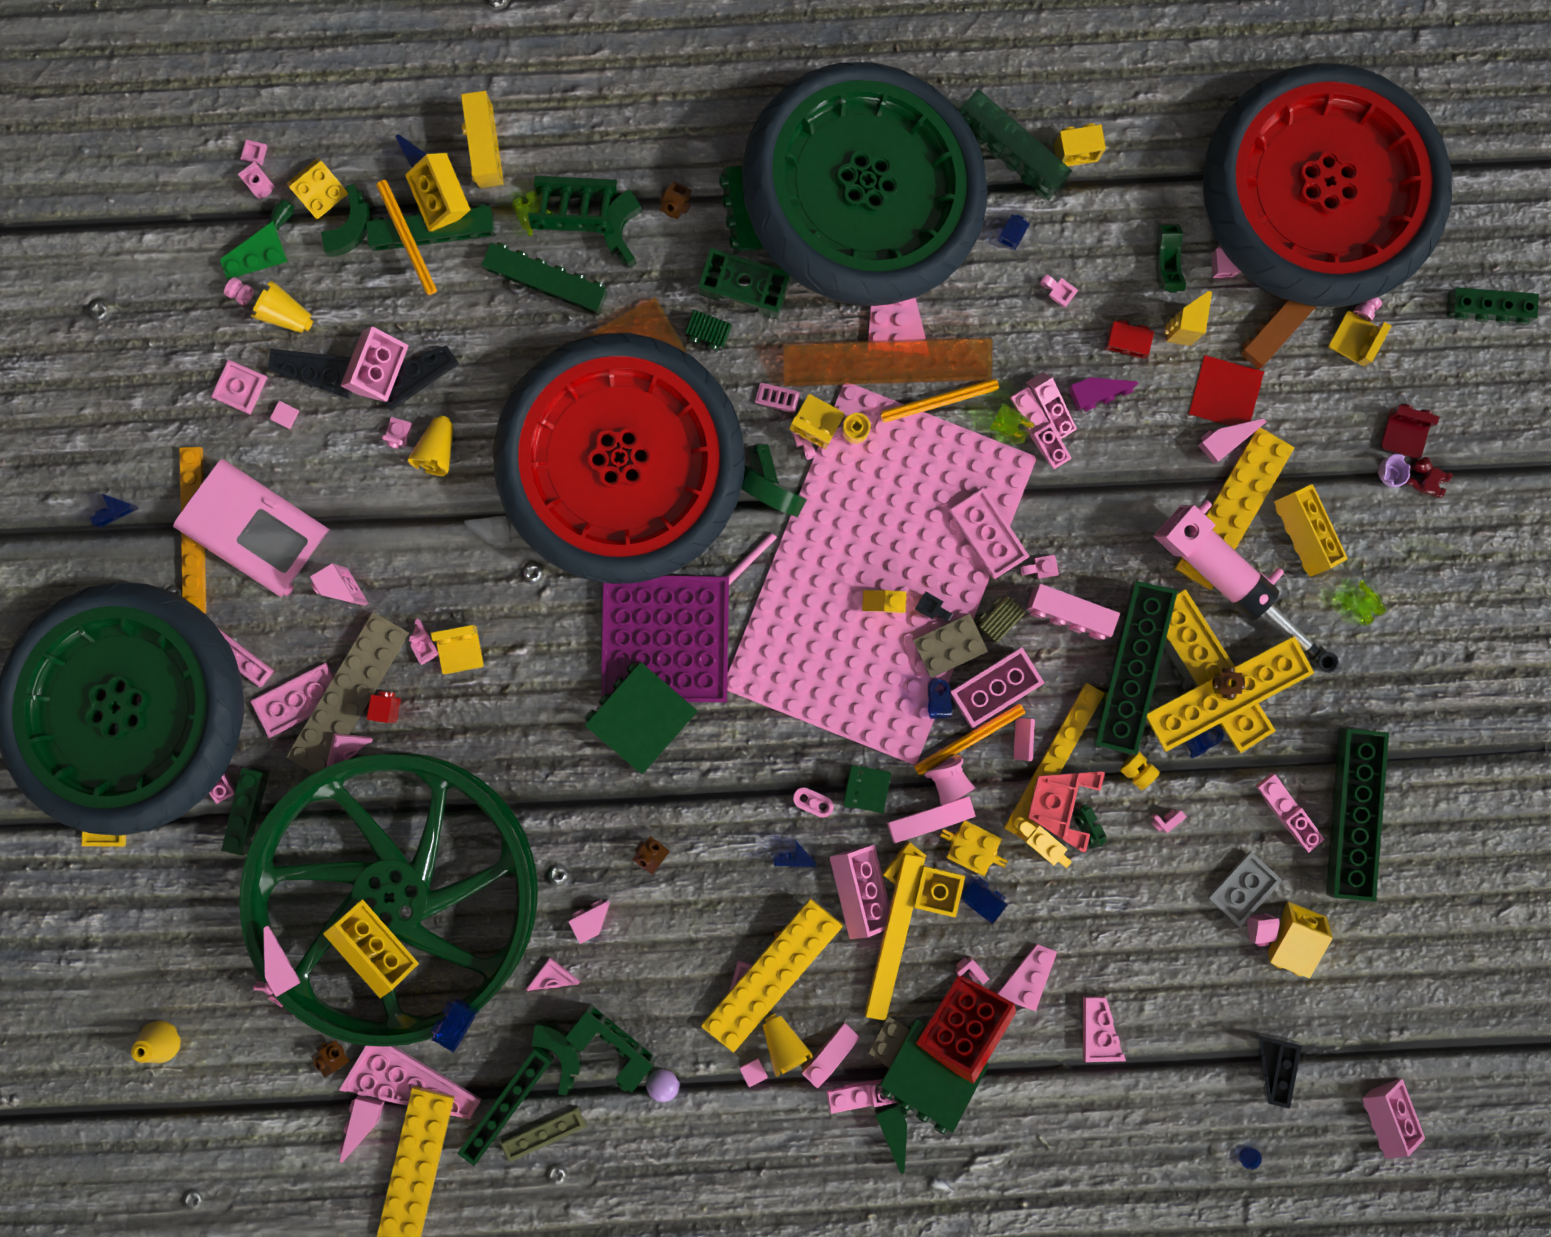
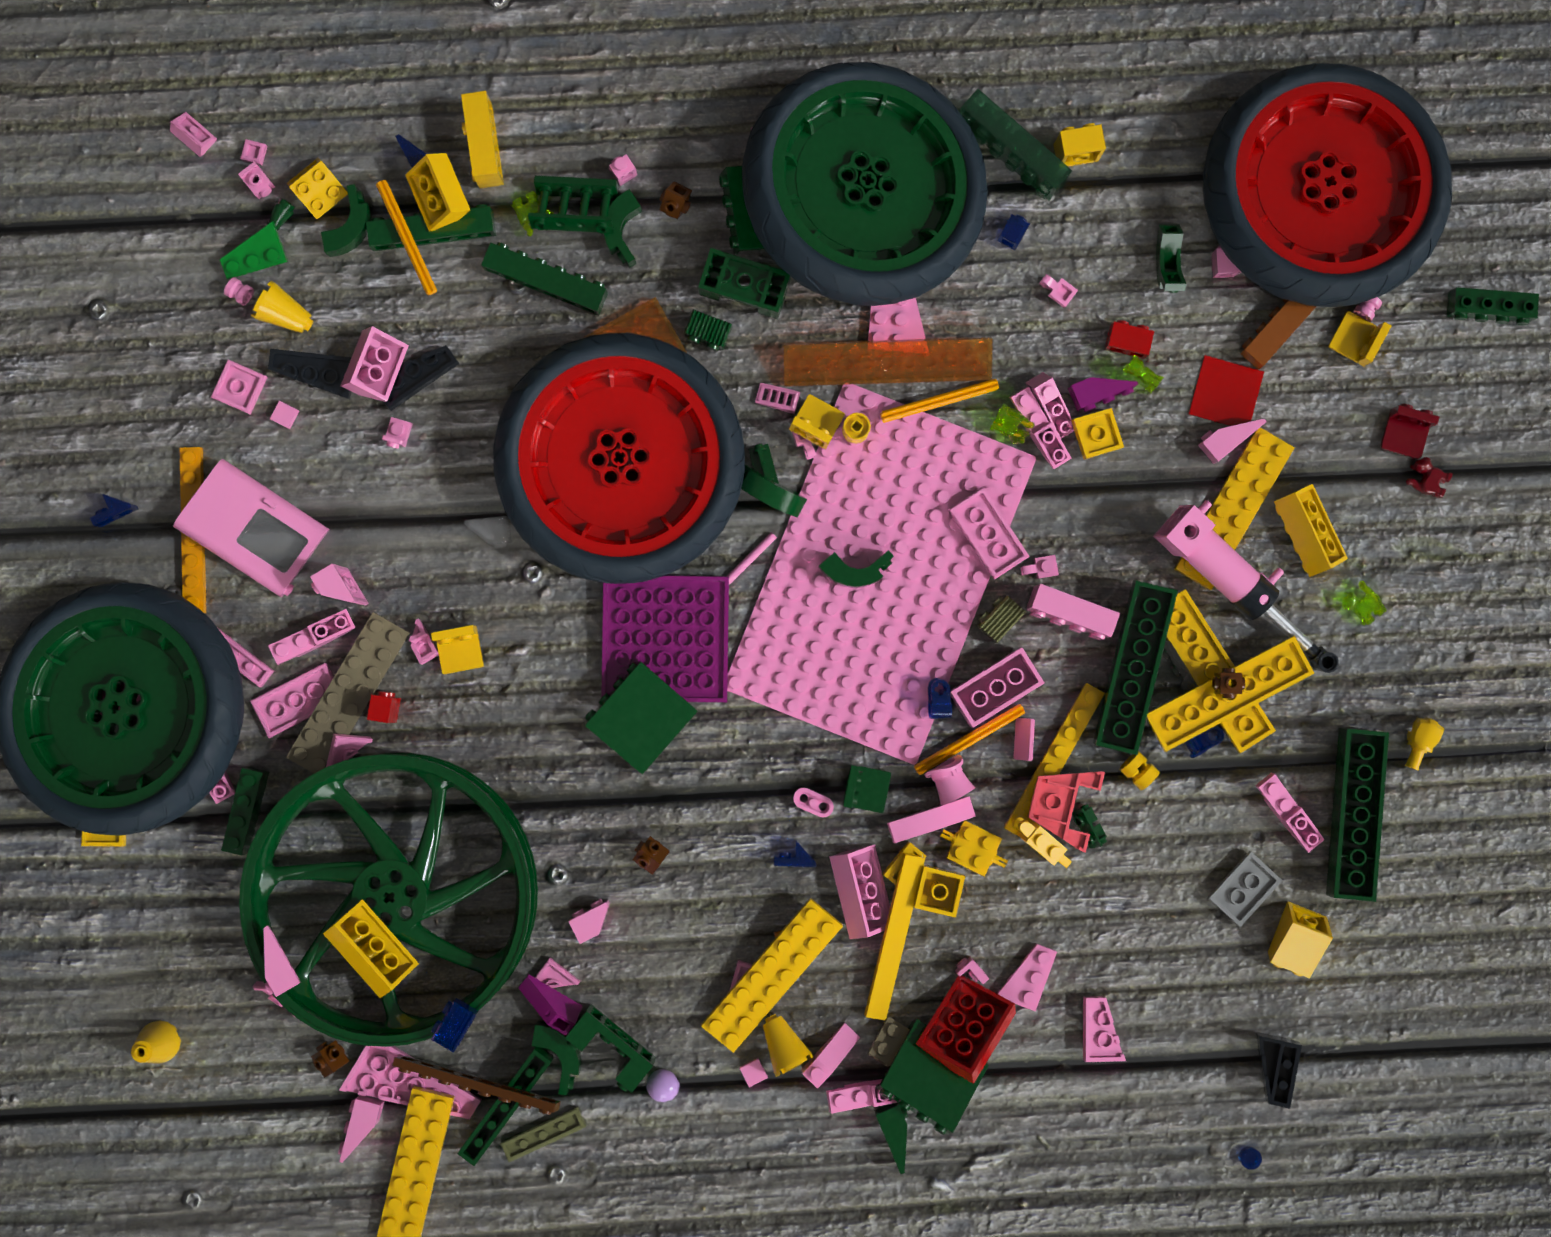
(192, 134): none -> bright pink slope
(312, 637): none -> bright pink slope
(434, 447): yellow cone -> none
(483, 1086): none -> reddish brown plate
(551, 1005): none -> magenta slope
(622, 169): none -> bright pink brick
(851, 577): none -> dark green arch
(884, 601): yellow slope -> none
(931, 606): black plate -> none
(950, 646): dark tan plate -> none
(983, 900): clear blue brick -> none
(1097, 433): none -> yellow plate
(1143, 374): none -> clear neon green animal
(1171, 820): bright pink bracket -> none
(1189, 322): yellow slope -> none
(1262, 929): bright pink slope -> none
(1393, 1119): bright pink slope -> none
(1394, 471): lavender hair -> none
(1422, 739): none -> yellow piece

